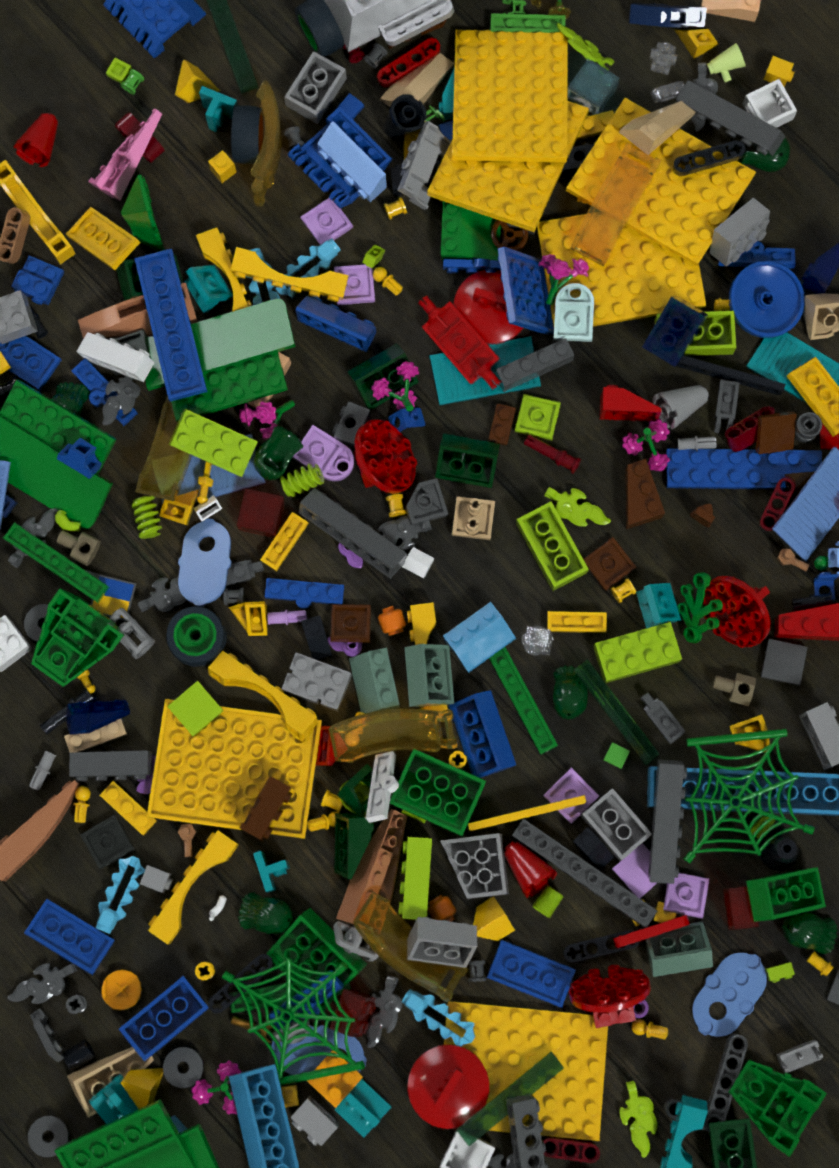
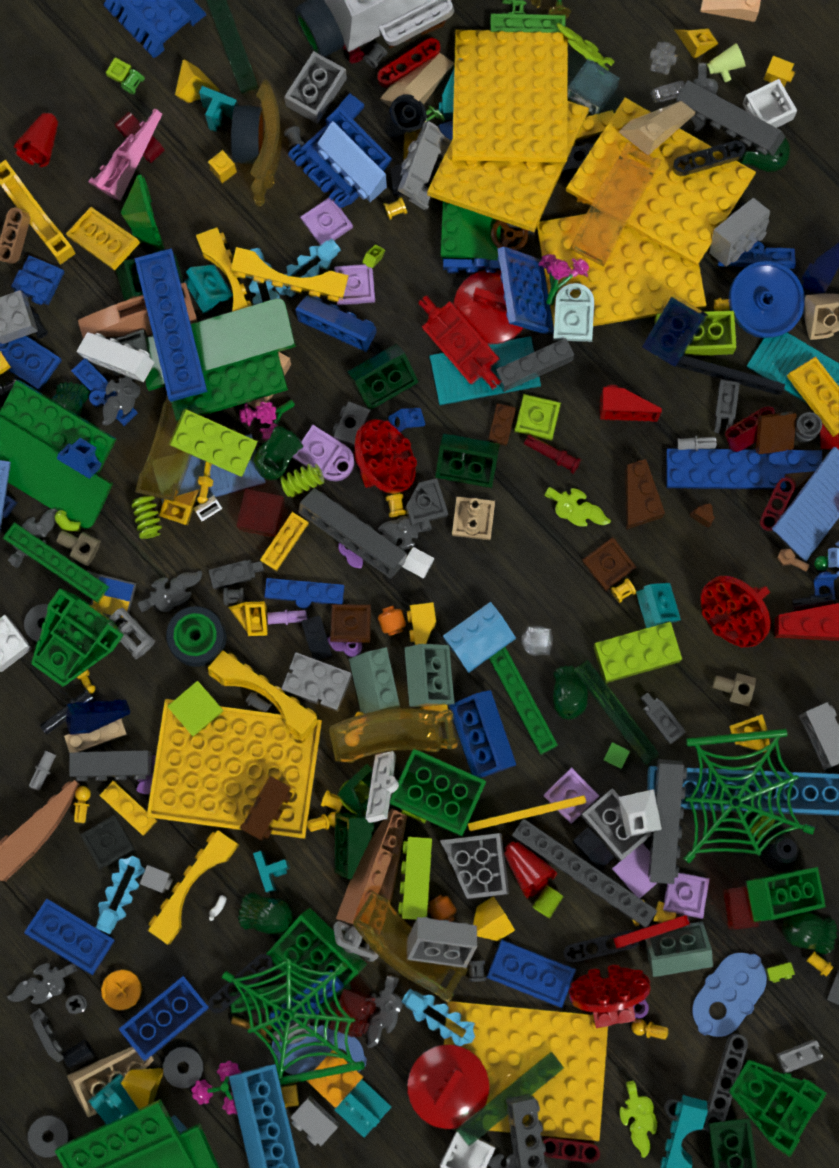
(187, 833): medium nougat piece -> none
(198, 972): yellow bush -> none
(204, 573): medium blue piece -> none
(257, 702): none -> dark grey pin
(325, 752): red slope -> none
(380, 275): yellow axle -> none
(404, 398): dark pink plant -> none
(462, 757): yellow bush -> none
(552, 546): lime brick -> none
(577, 622): yellow plate -> none
(640, 813): none -> white slope
(656, 431): dark pink plant -> none
(667, 16): dark blue slope -> none
(680, 403): light grey cone -> none
(694, 632): green plant -> none
(784, 662): dark grey tile -> none

